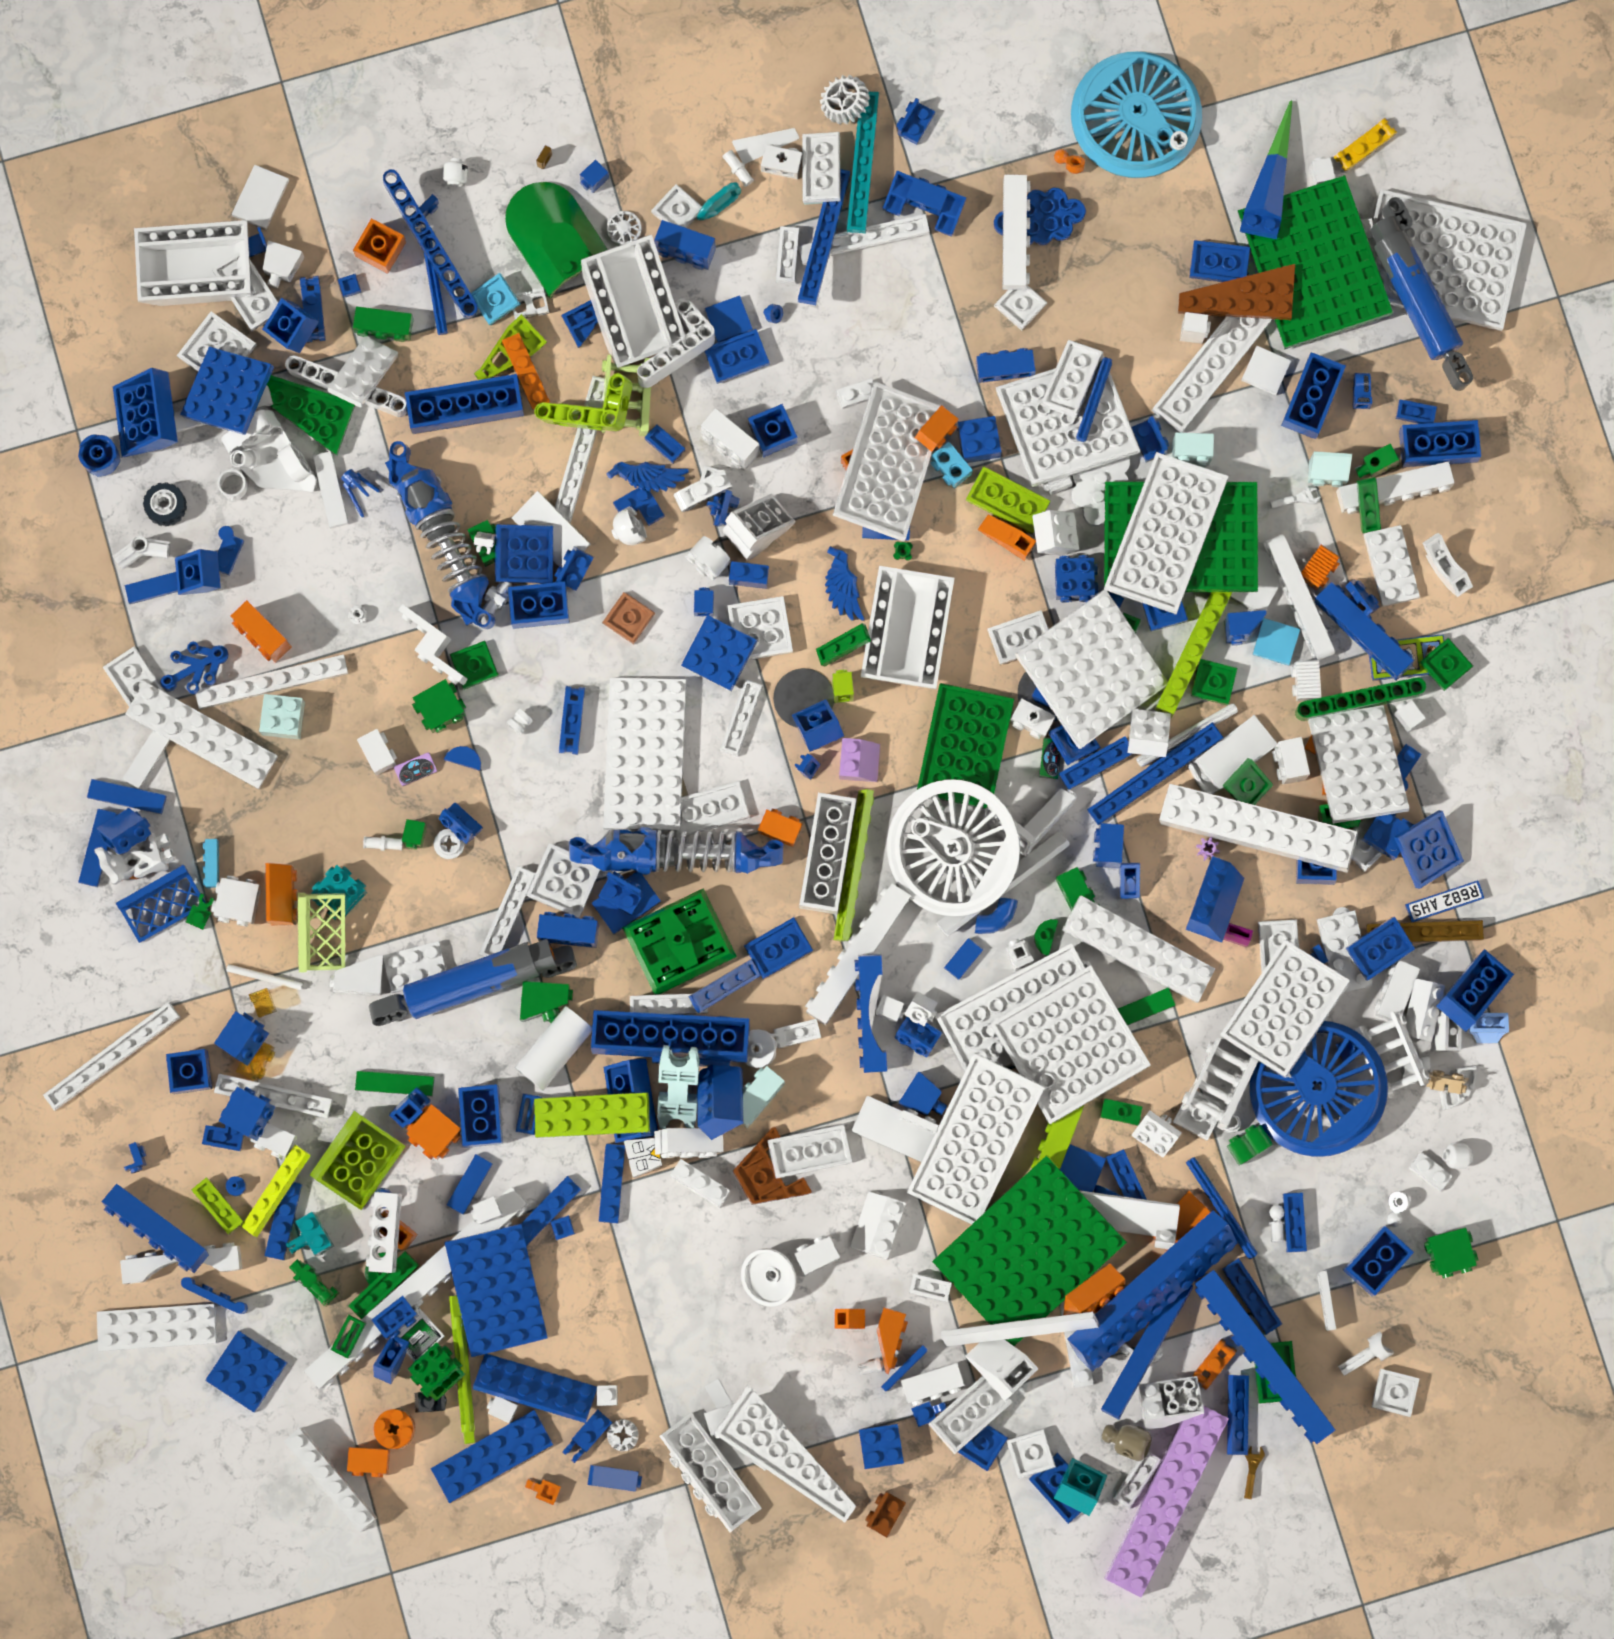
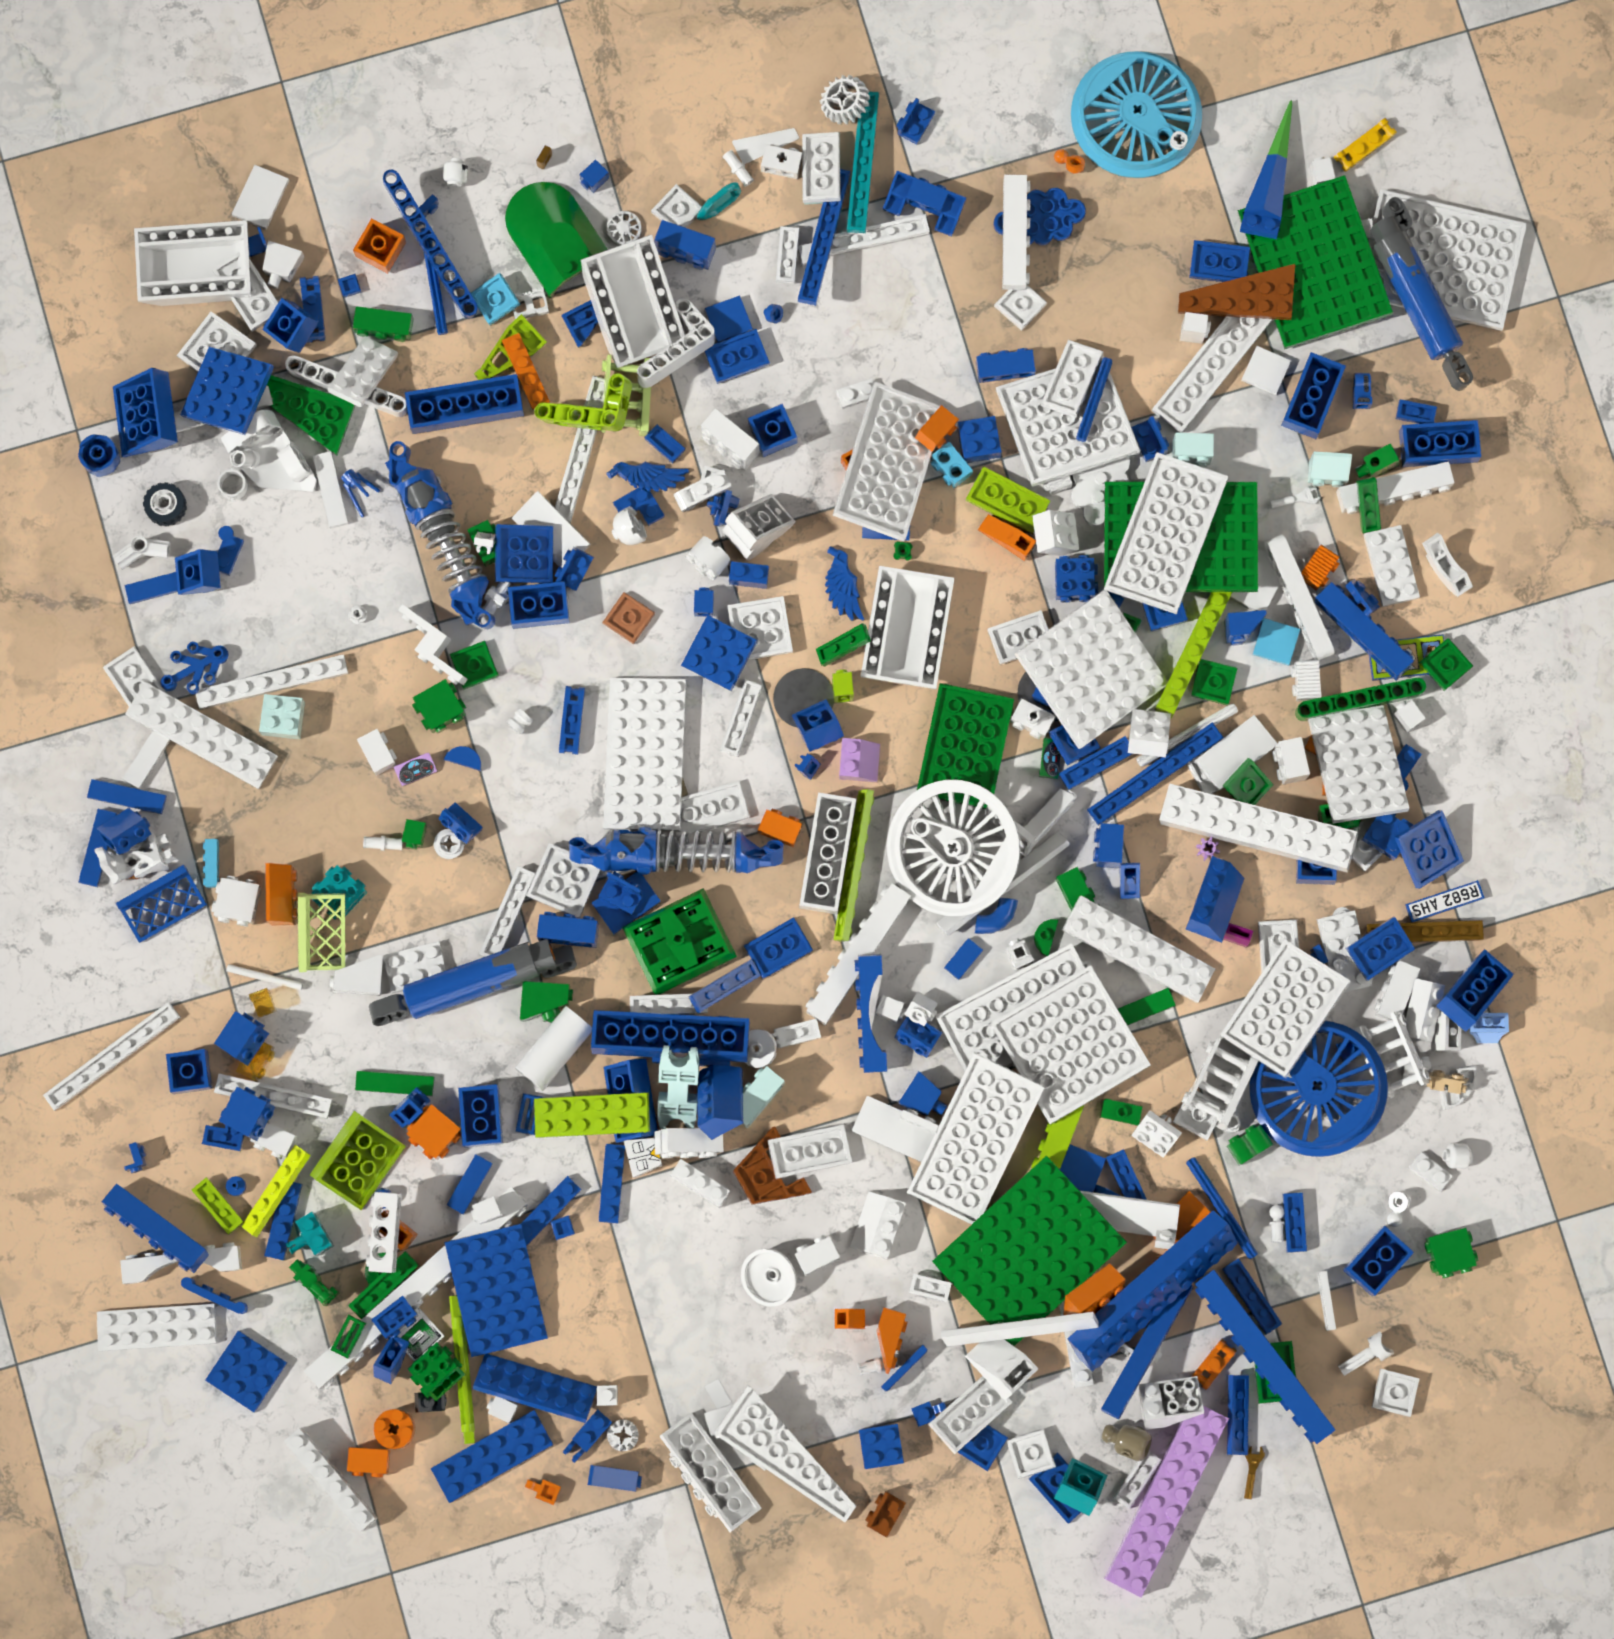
(199, 914): green plate -> none
(260, 632): orange brick -> none
(932, 1384): white brick -> none

